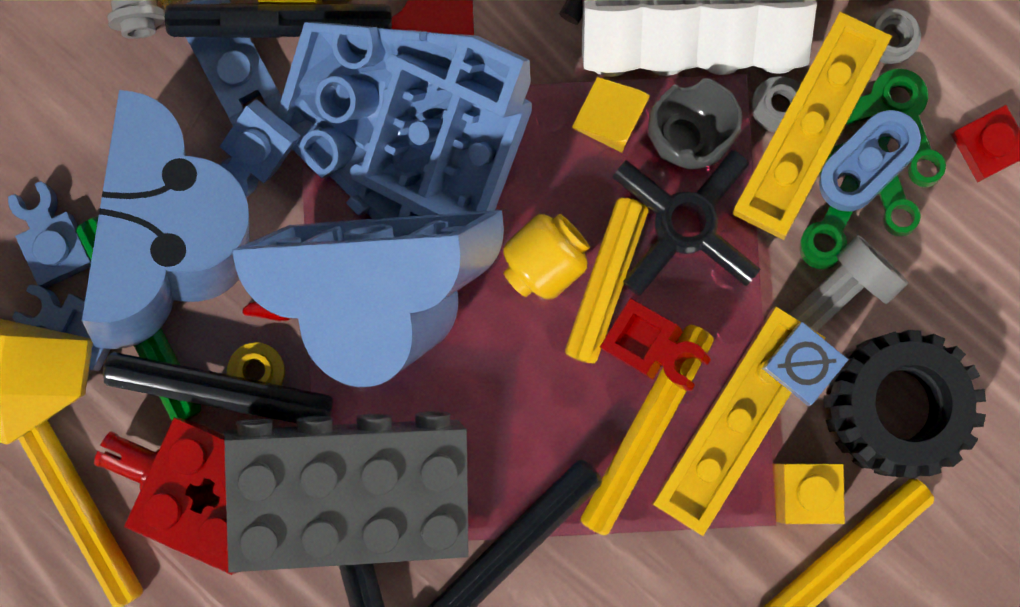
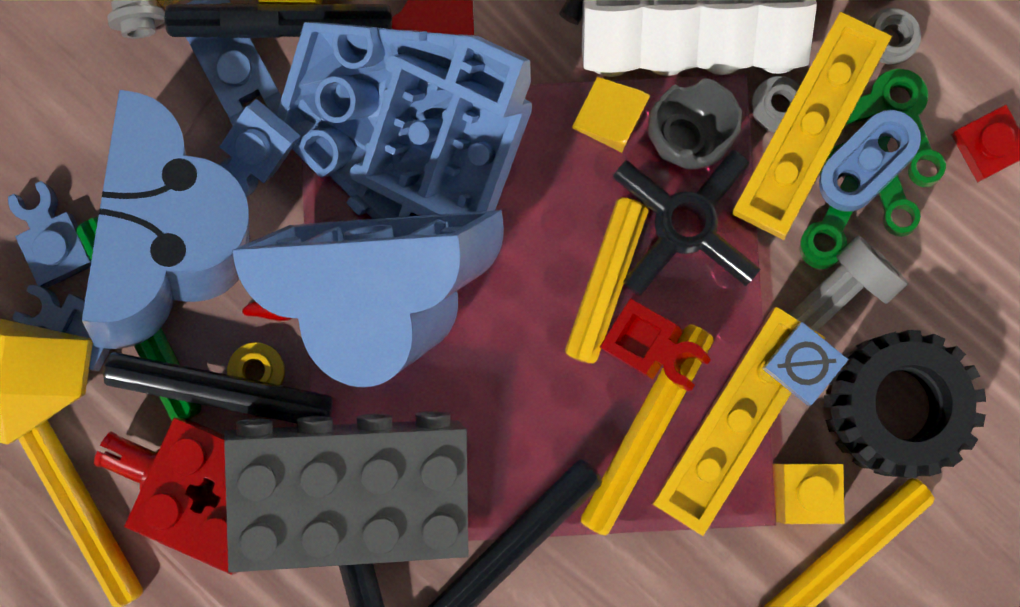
(545, 256): yellow head -> none

